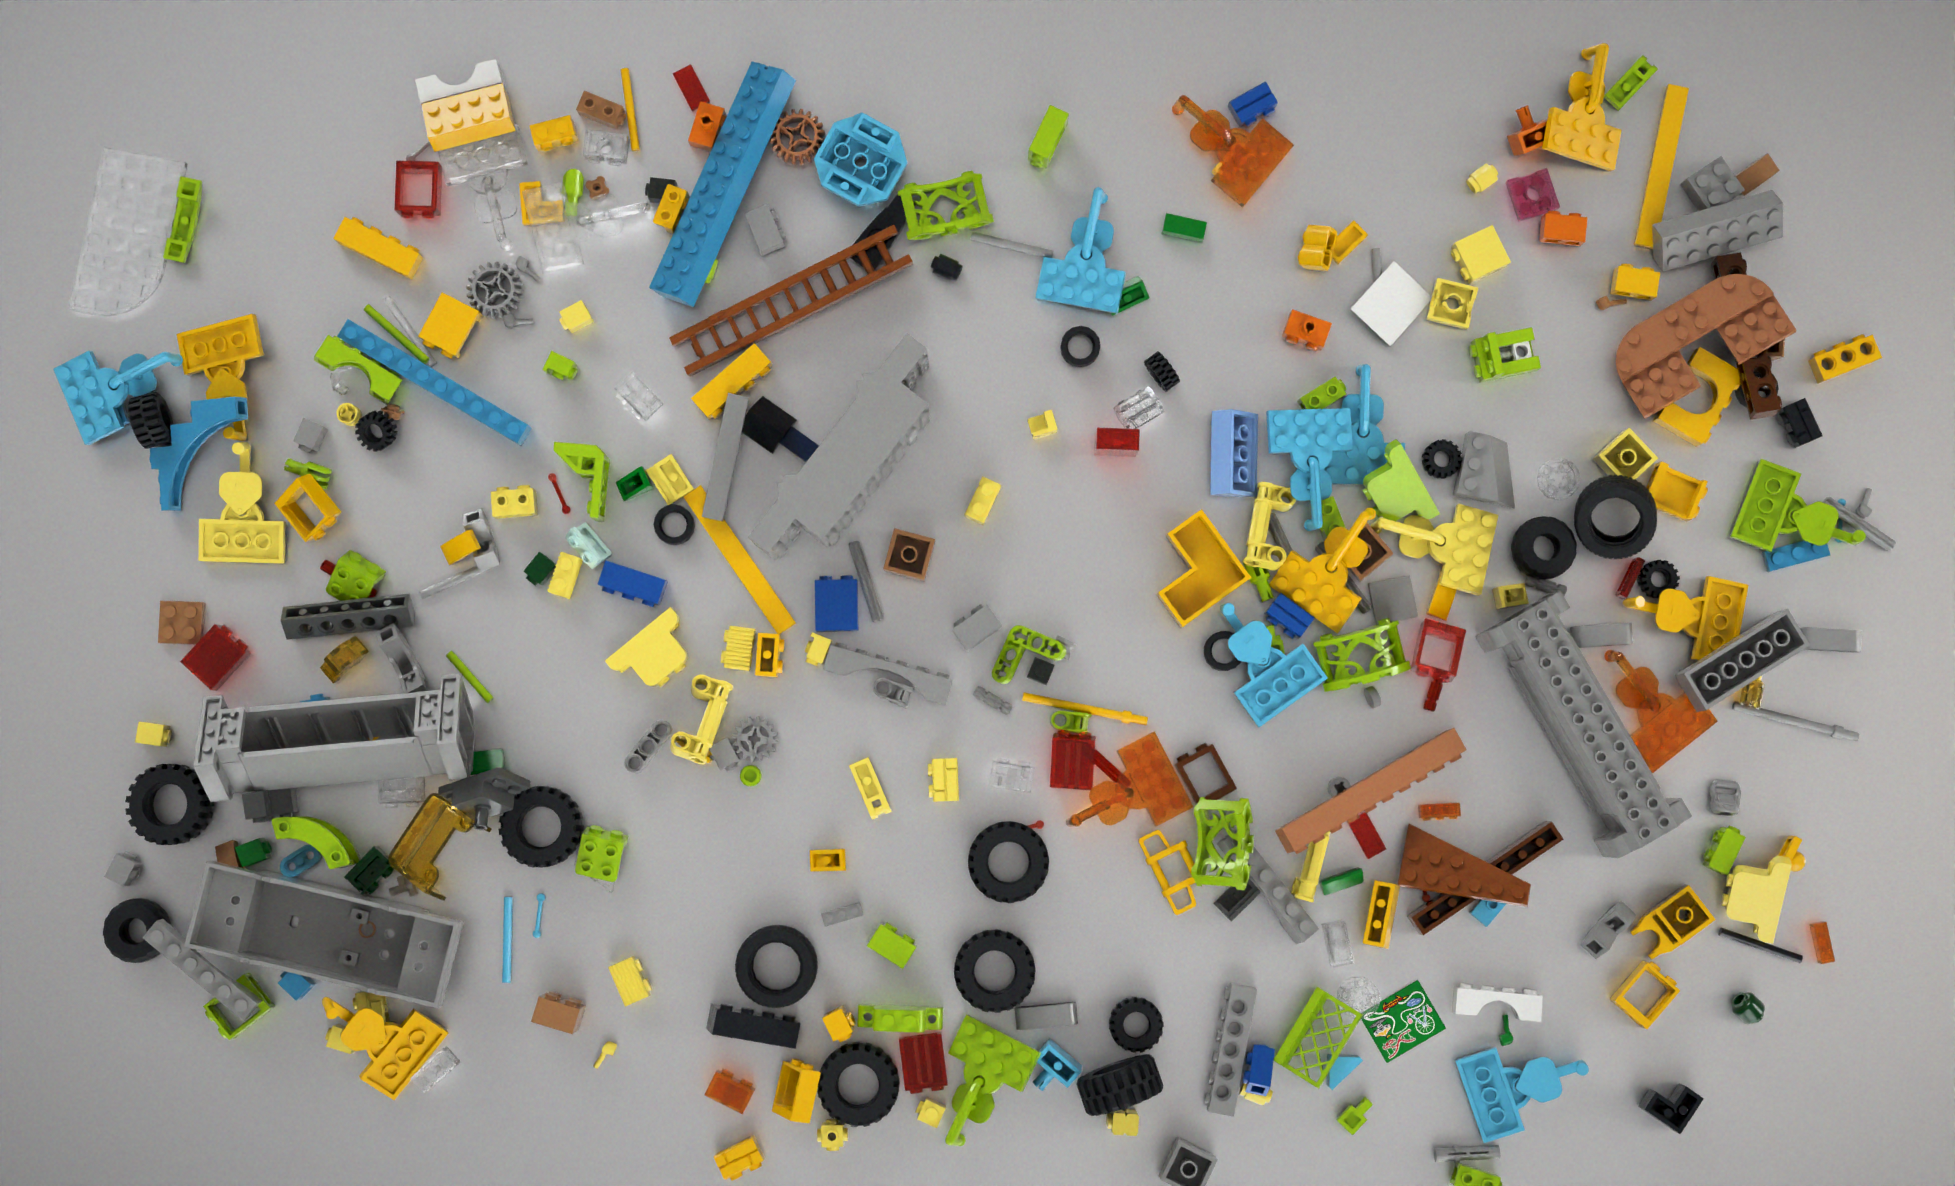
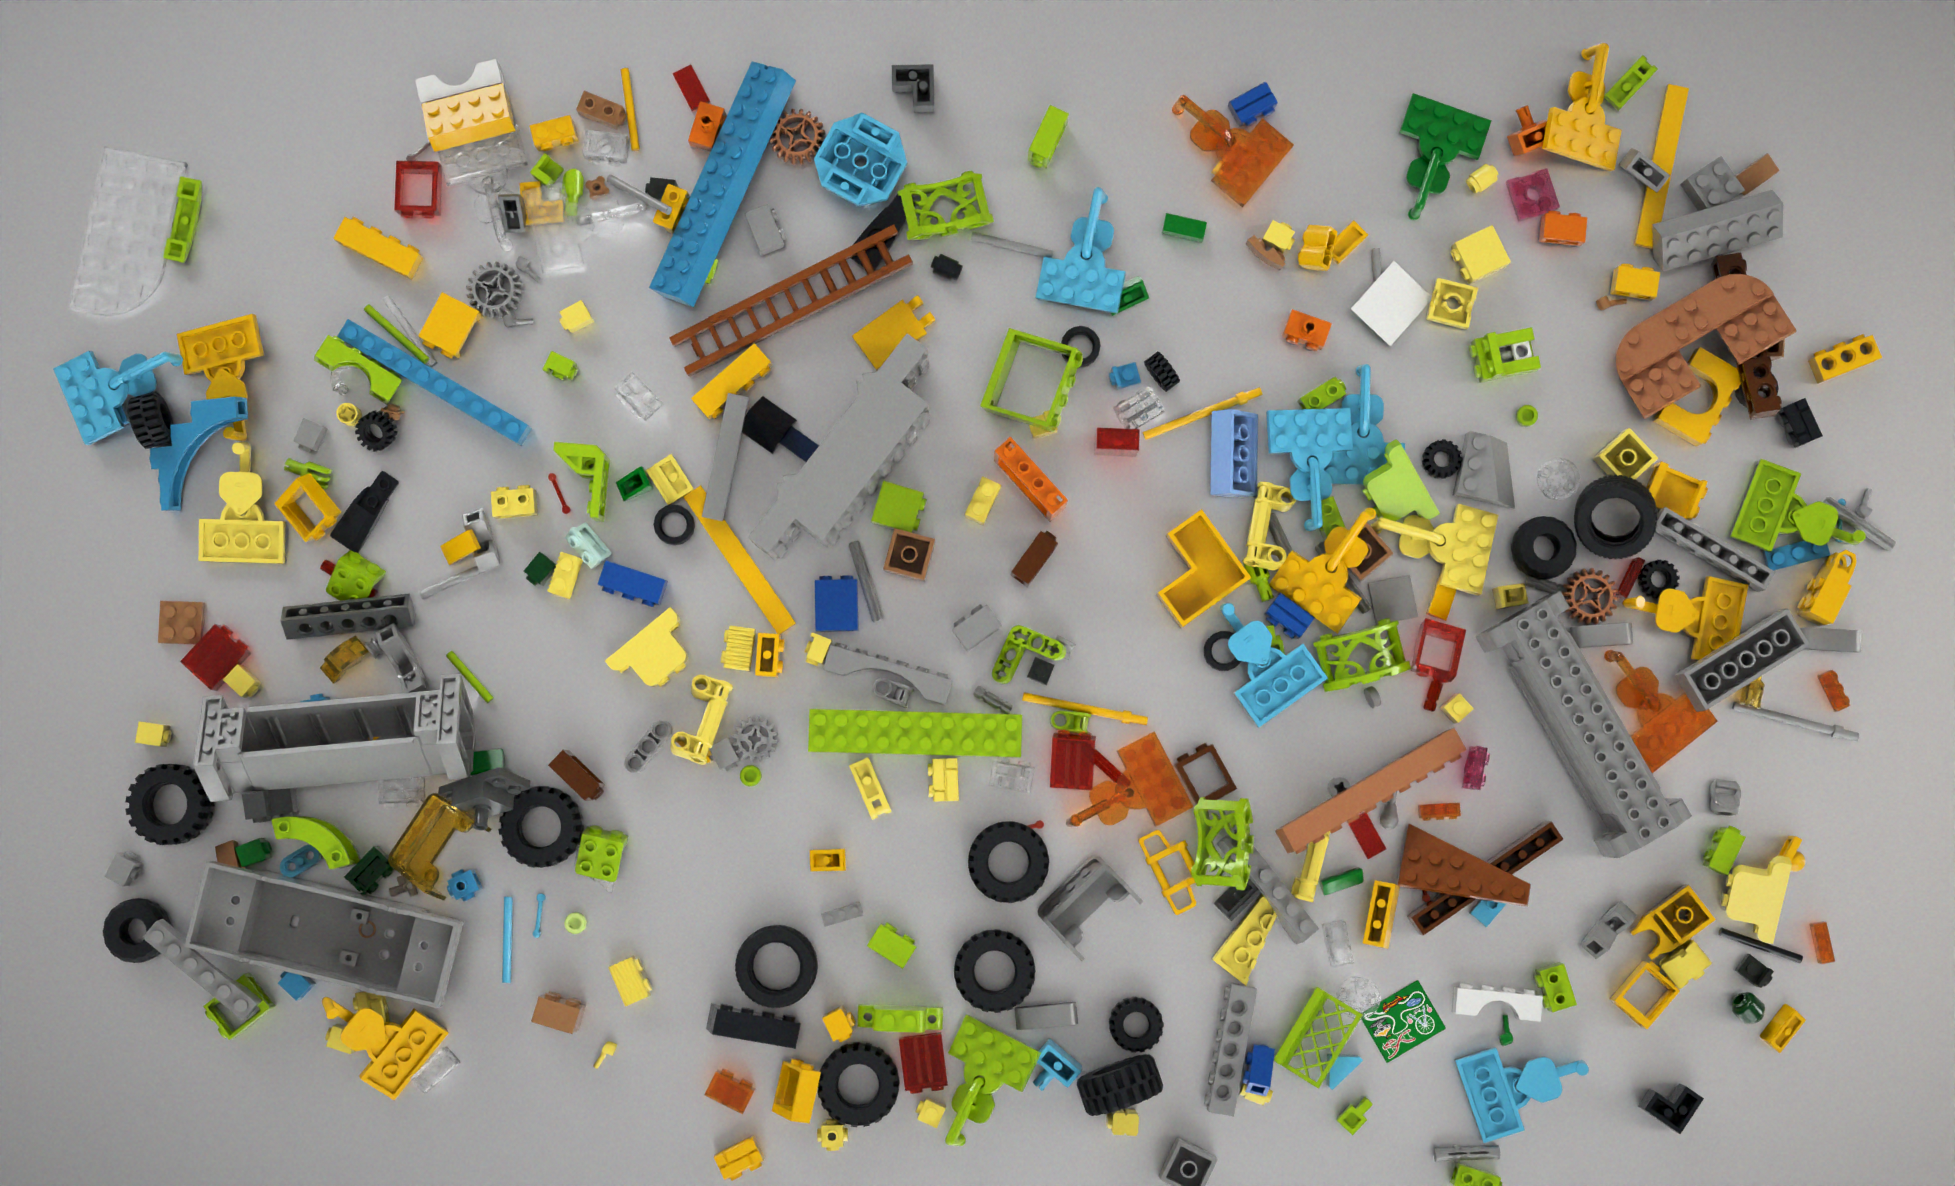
(242, 681): none -> light yellow brick
(364, 513): none -> black piece
(373, 648): none -> light grey bush
(470, 881): none -> dark azure brick
(513, 212): none -> dark grey slope
(546, 170): none -> lime panel
(575, 923): none -> yellowish green tile
(577, 775): none -> reddish brown window
(639, 194): none -> light grey bar
(886, 331): none -> yellow tile
(898, 507): none -> lime brick
(915, 733): none -> lime brick
(918, 80): none -> dark grey brick
(1003, 367): none -> lime window
(1029, 479): none -> orange window
(1034, 558): none -> reddish brown window
(1080, 898): none -> light grey windscreen
(1124, 376): none -> dark azure bracket
(1240, 398): none -> yellow bar
(1244, 944): none -> light yellow wing
(1271, 257): none -> medium nougat slope
(1279, 236): none -> light yellow brick
(1389, 816): none -> light grey piece
(1447, 133): none -> green plate
(1456, 708): none -> light yellow brick
(1474, 768): none -> clear pink brick
(1526, 415): none -> lime tile
(1555, 987): none -> lime brick
(1584, 588): none -> nougat gear
(1644, 170): none -> light grey slope
(1685, 963): none -> light yellow brick
(1713, 550): none -> light grey brick
(1754, 971): none -> pearl dark grey bracket
(1782, 1028): none -> yellow slope
(1828, 590): none -> yellow brick
(1834, 690): none -> clear orange piece

